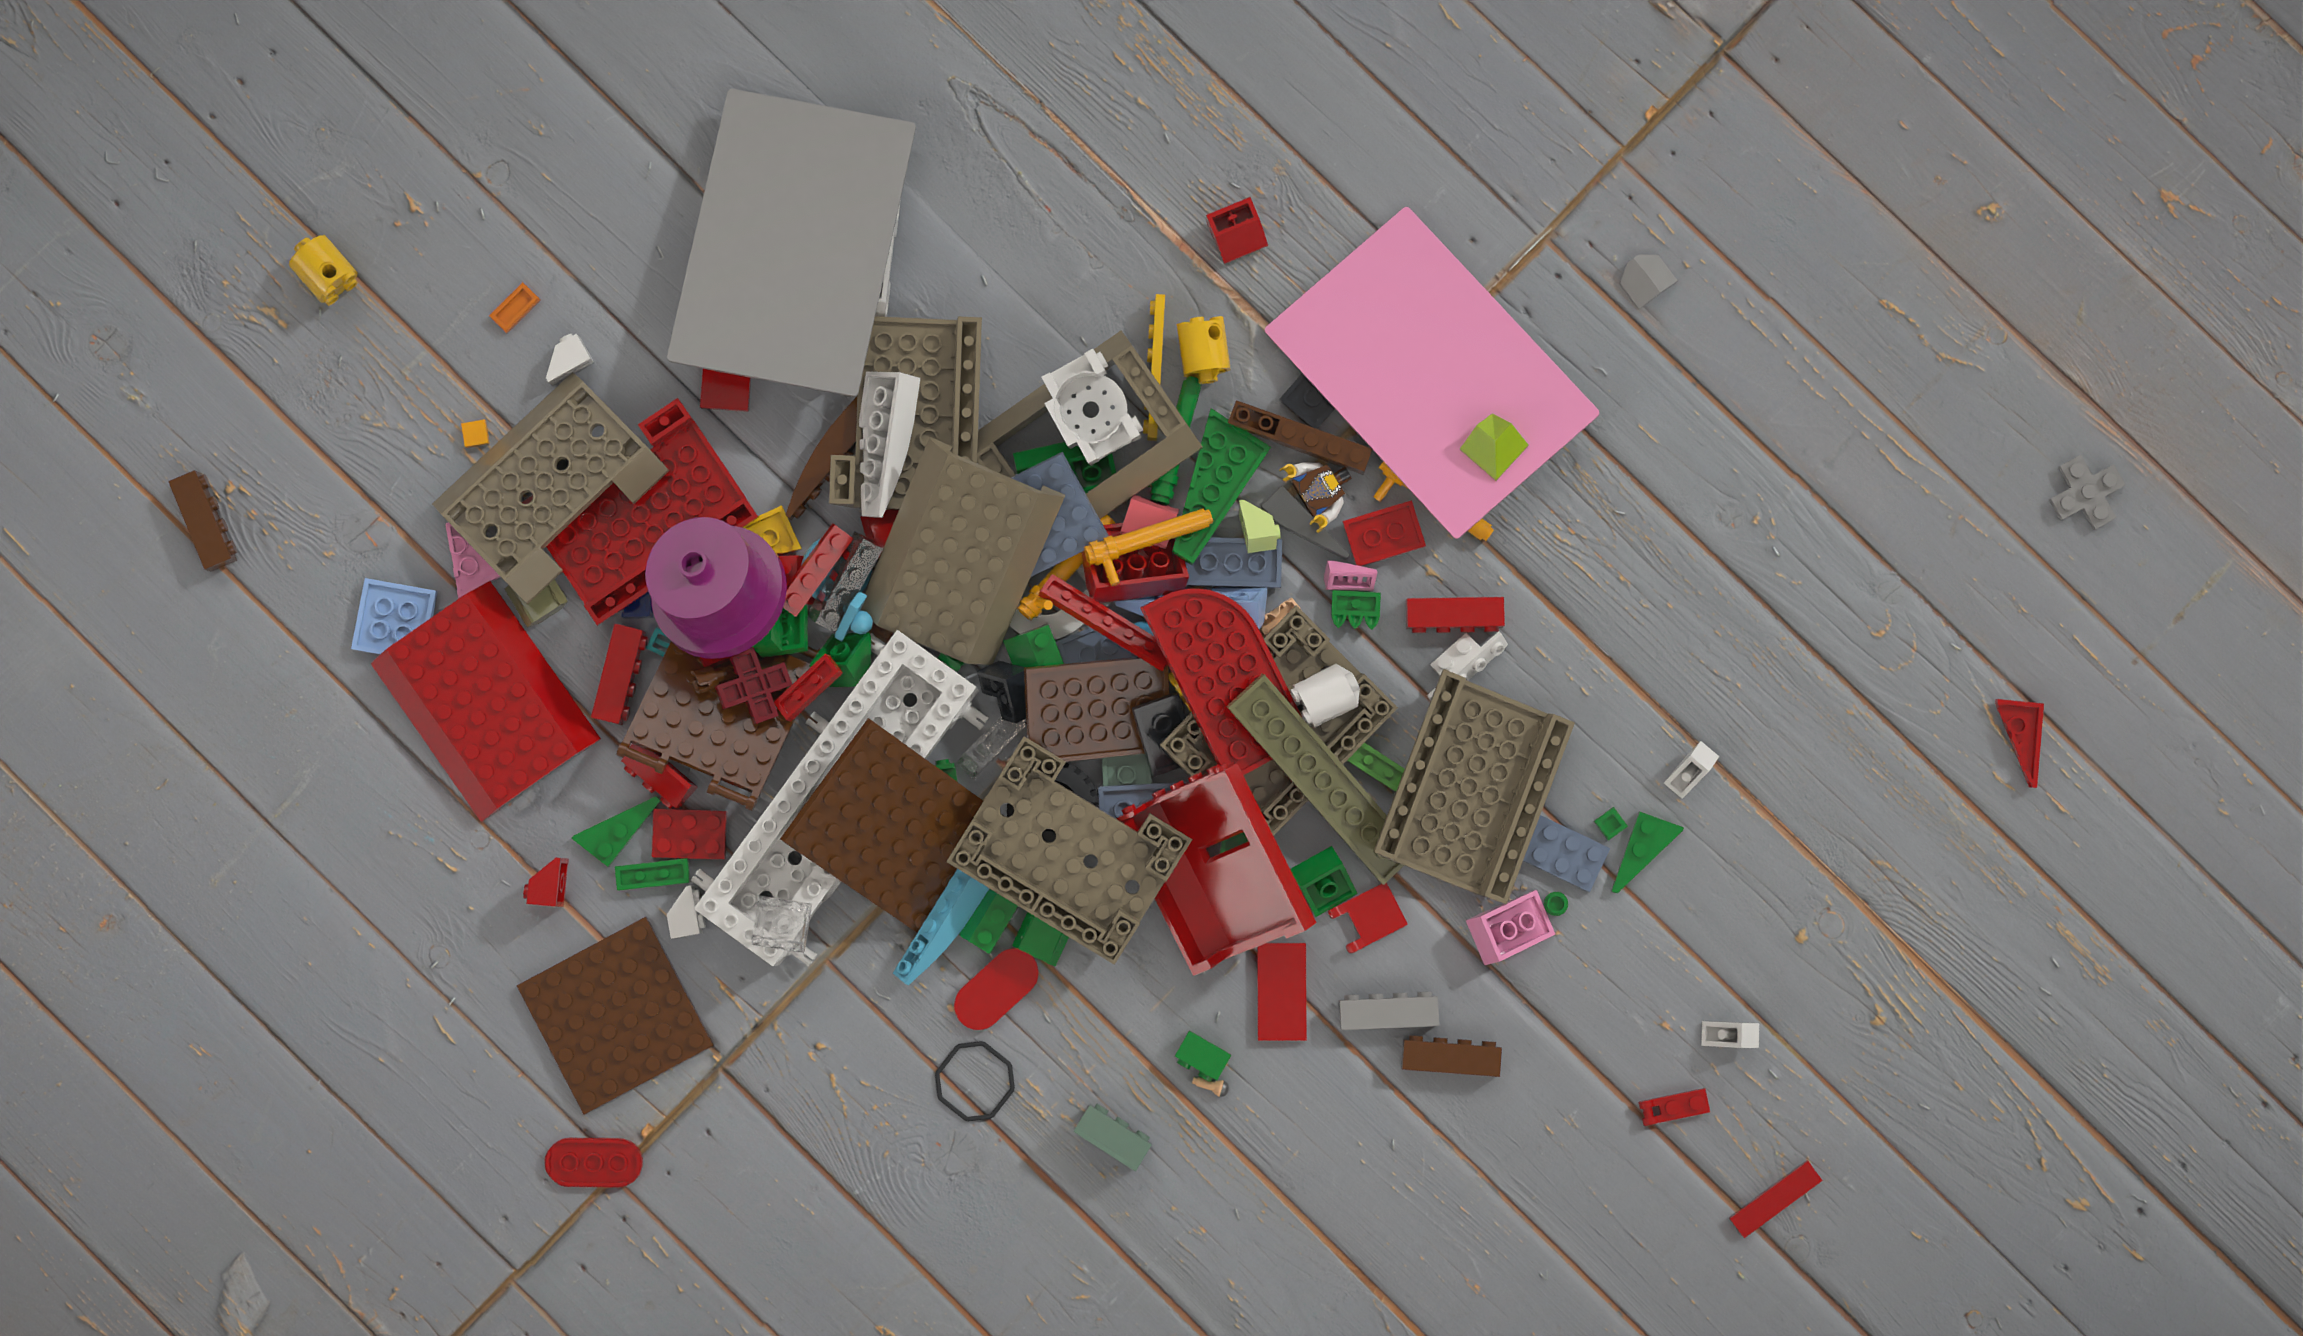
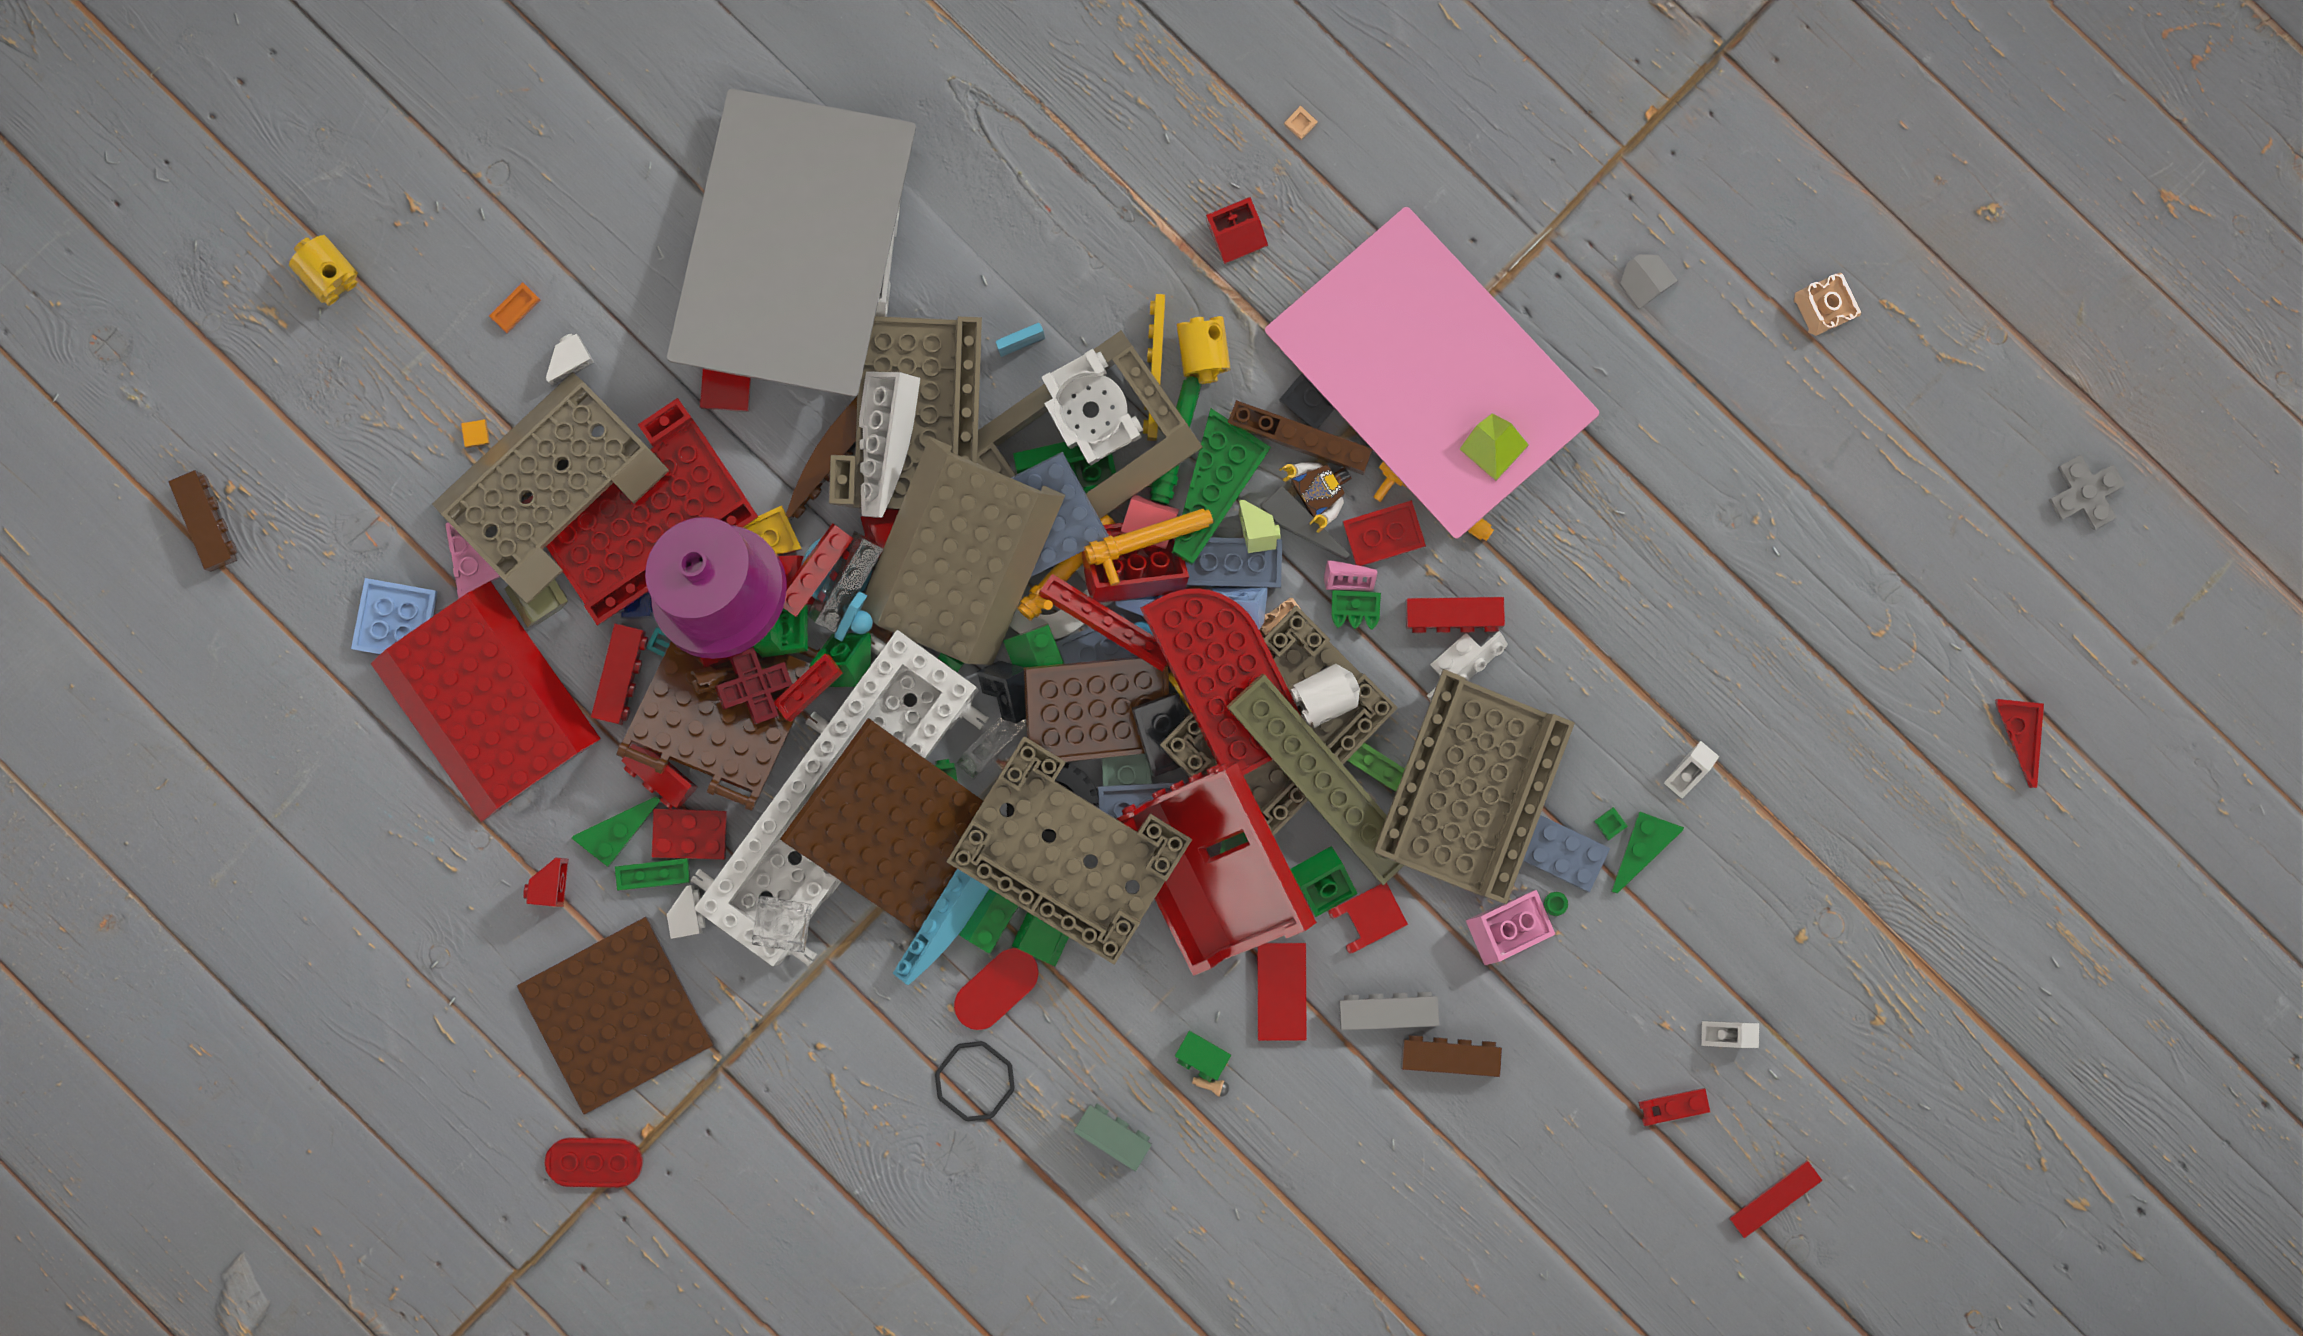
(1020, 339): none -> medium azure tile
(1300, 123): none -> light nougat tile
(1827, 304): none -> light nougat slope

